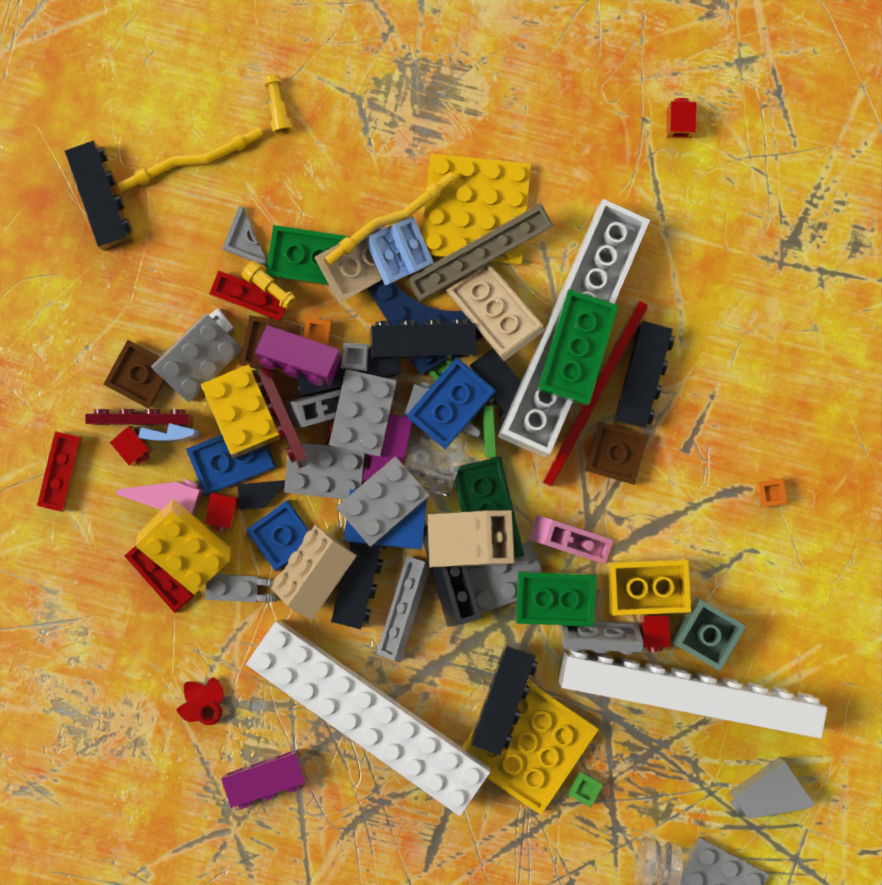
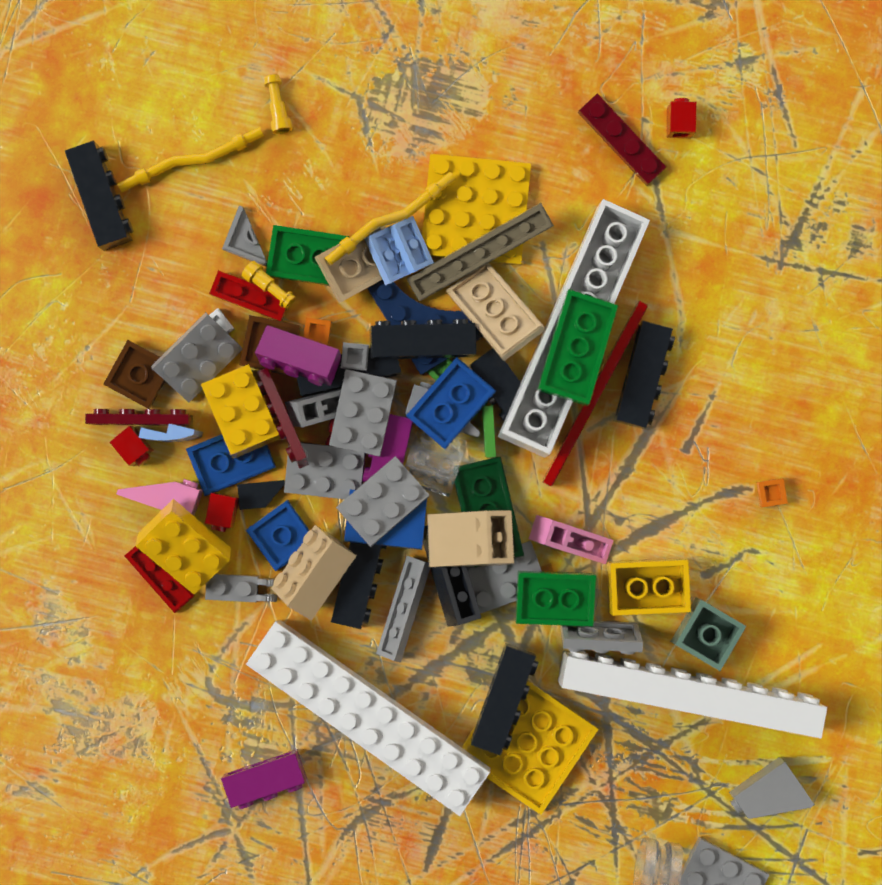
(59, 471): red plate -> none
(200, 698): red plate -> none
(585, 789): bright green plate -> none
(616, 453): reddish brown plate -> none
(622, 139): none -> dark red plate
(655, 631): red brick -> none

